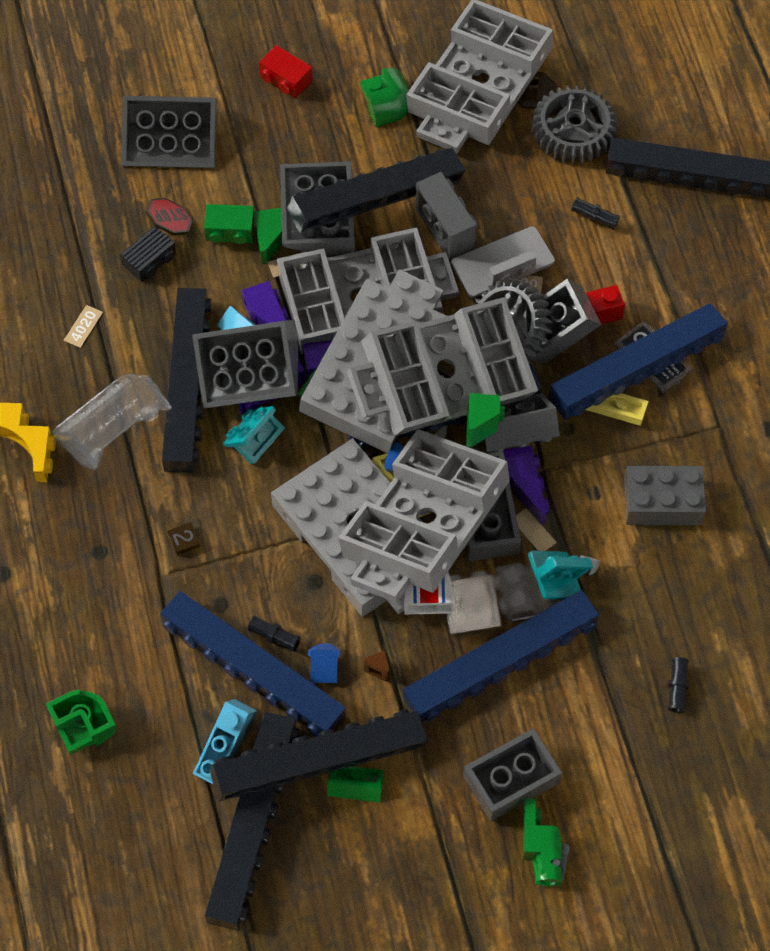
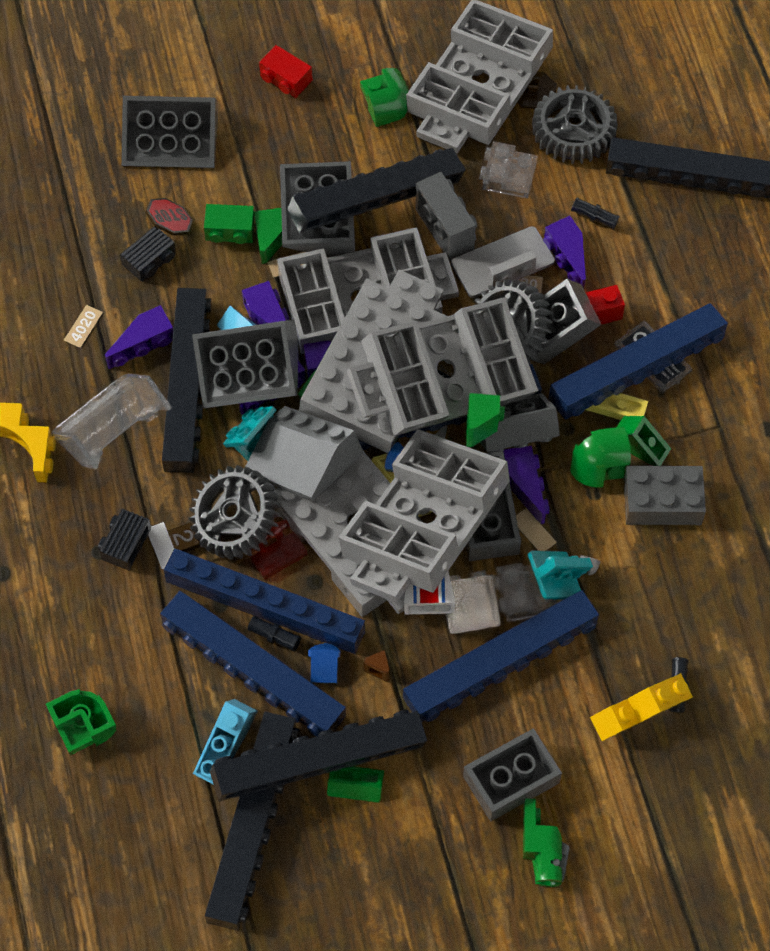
(124, 539): none -> black brick
(144, 334): none -> dark purple slope
(161, 543): none -> white sticker
(248, 521): none -> dark grey gear
(264, 601): none -> dark blue brick
(279, 554): none -> clear red plate
(304, 452): none -> slope
(508, 170): none -> clear plate
(566, 243): none -> dark purple slope
(601, 457): none -> green brick
(641, 707): none -> yellow arch
(645, 440): none -> green slope

